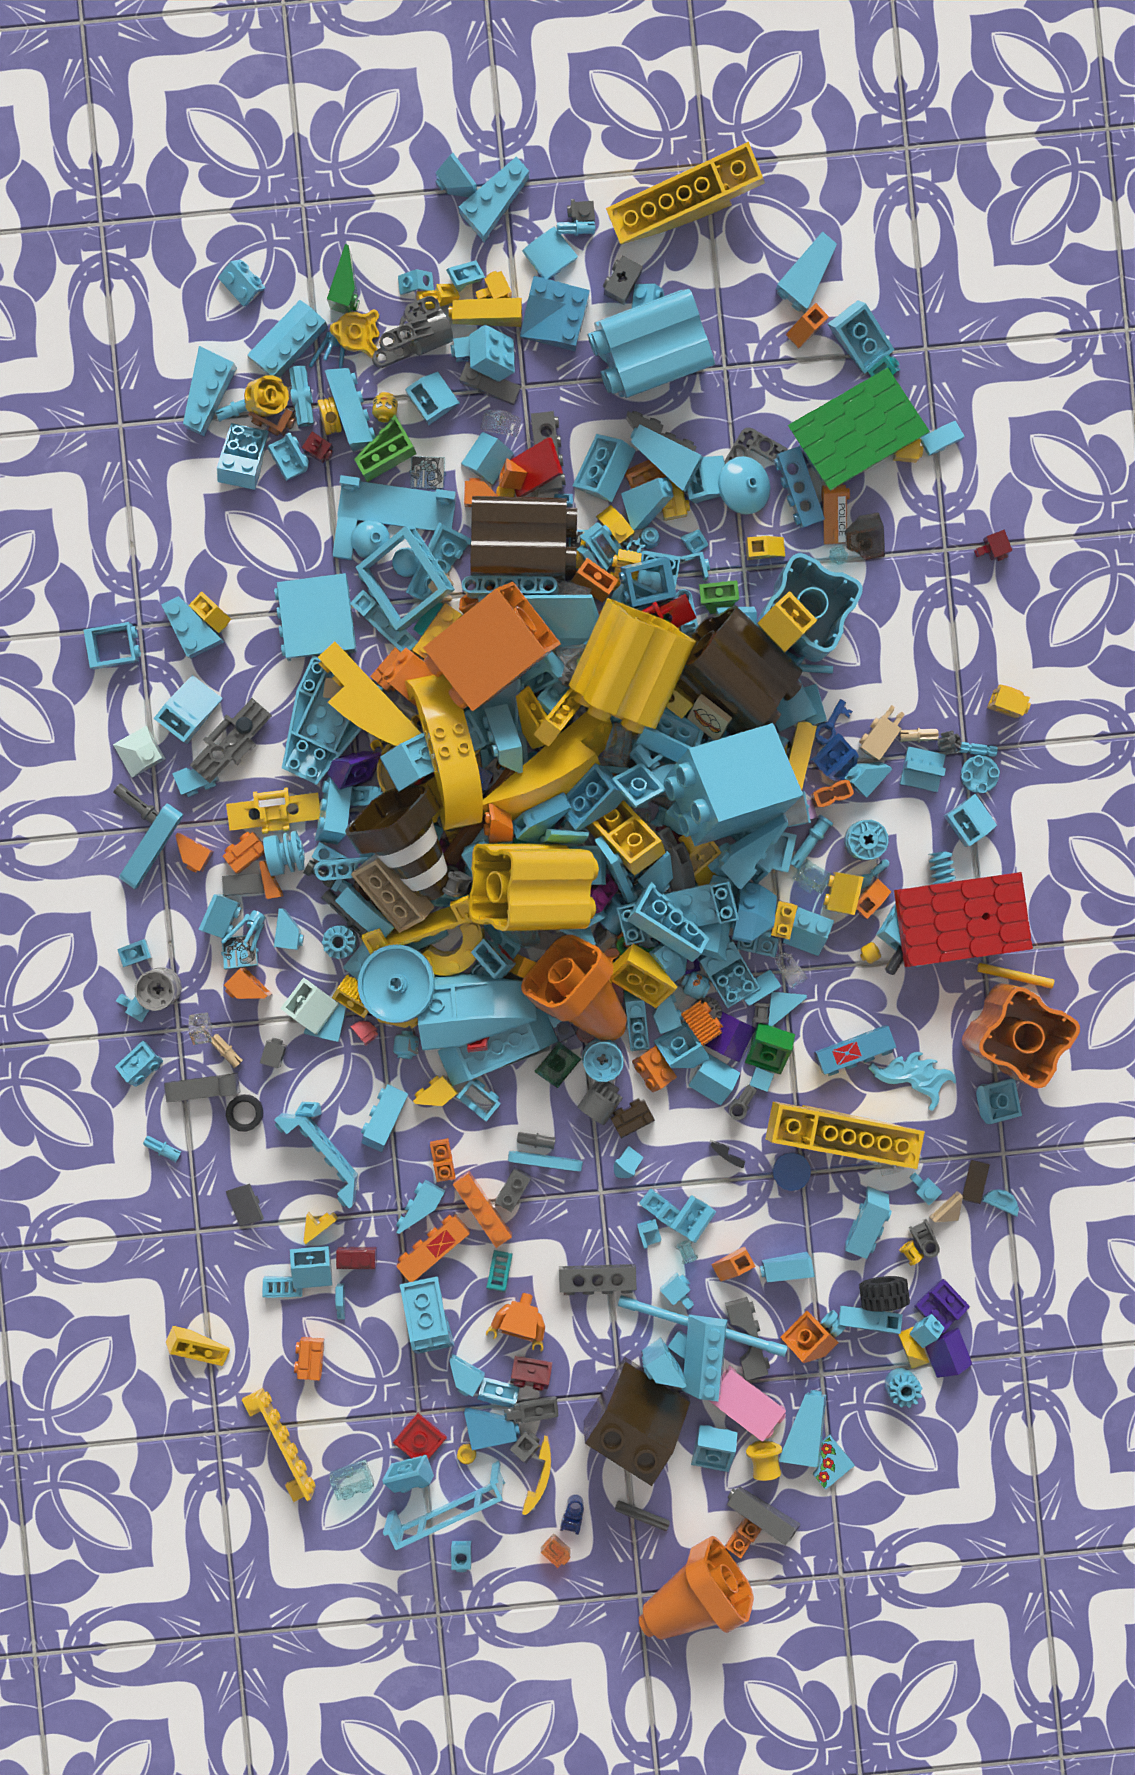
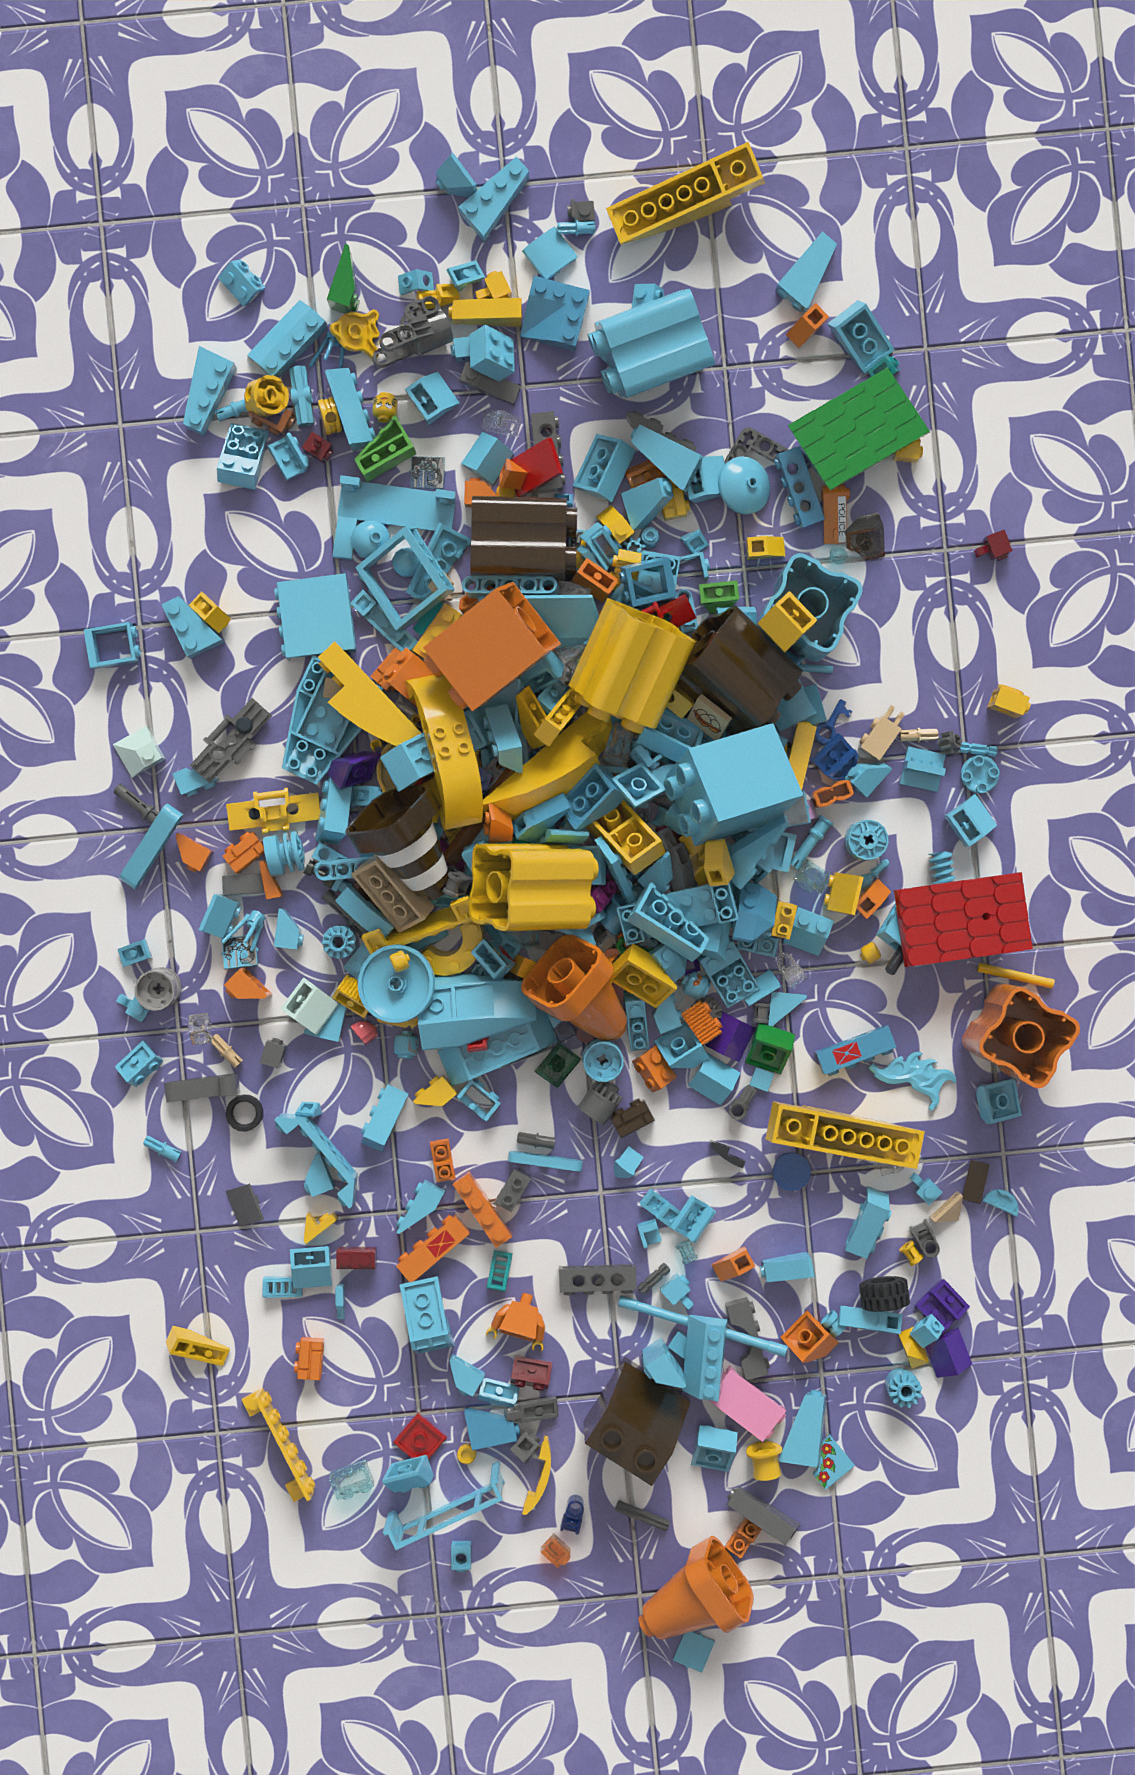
(188, 709): medium azure slope -> none
(318, 1177): none -> medium azure slope
(399, 961): none -> yellow piece
(627, 269): dark grey brick -> none
(653, 1278): none -> dark grey axle
(694, 1650): none -> medium azure piece
(718, 863): none -> yellow slope
(941, 438): medium azure slope -> none

